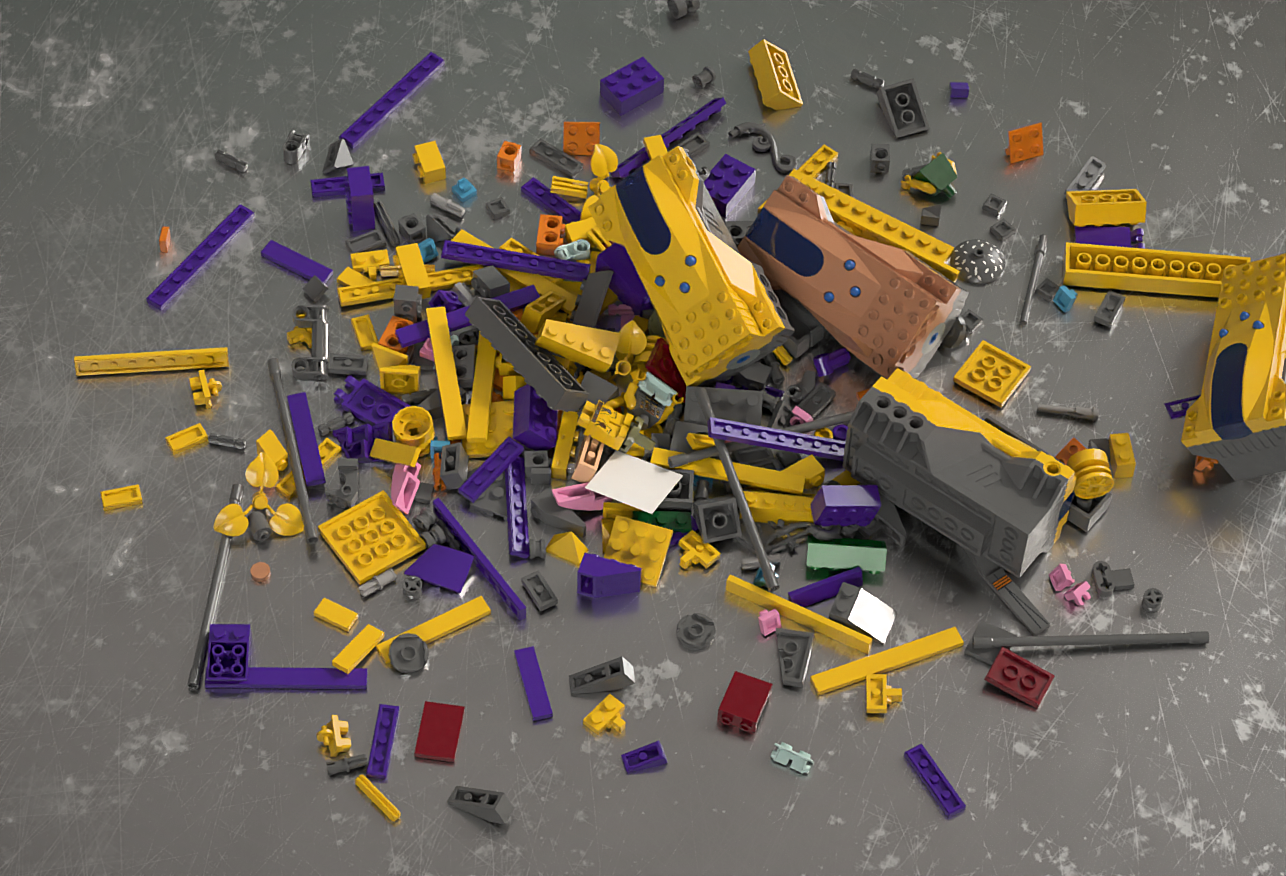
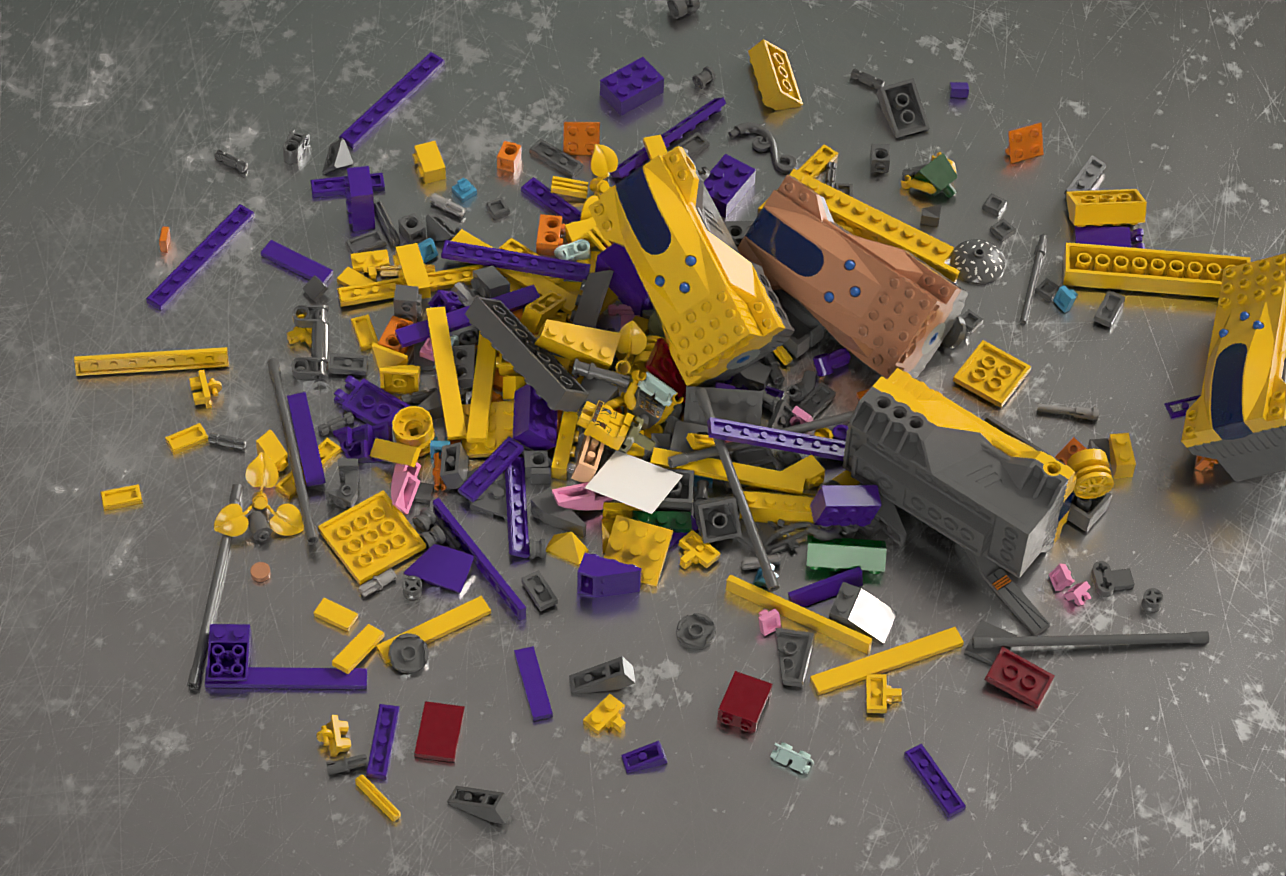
(590, 371): none -> dark grey pin

